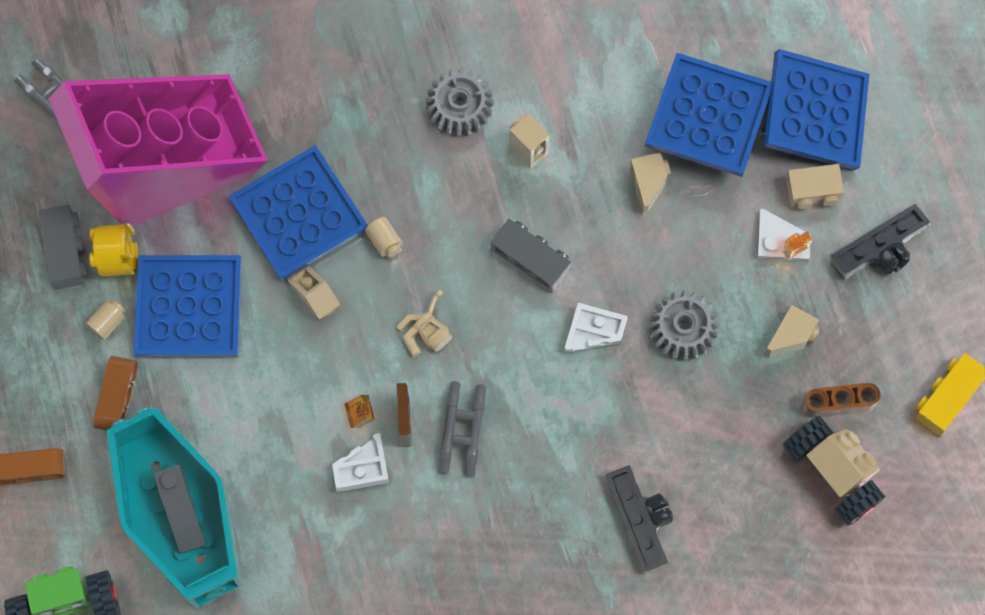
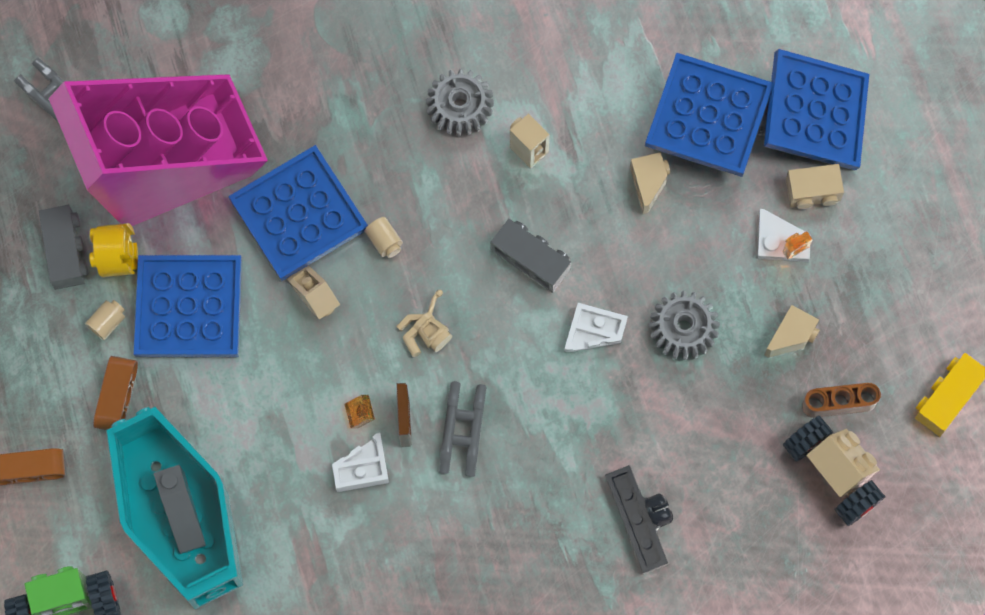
(882, 244): black plate -> none

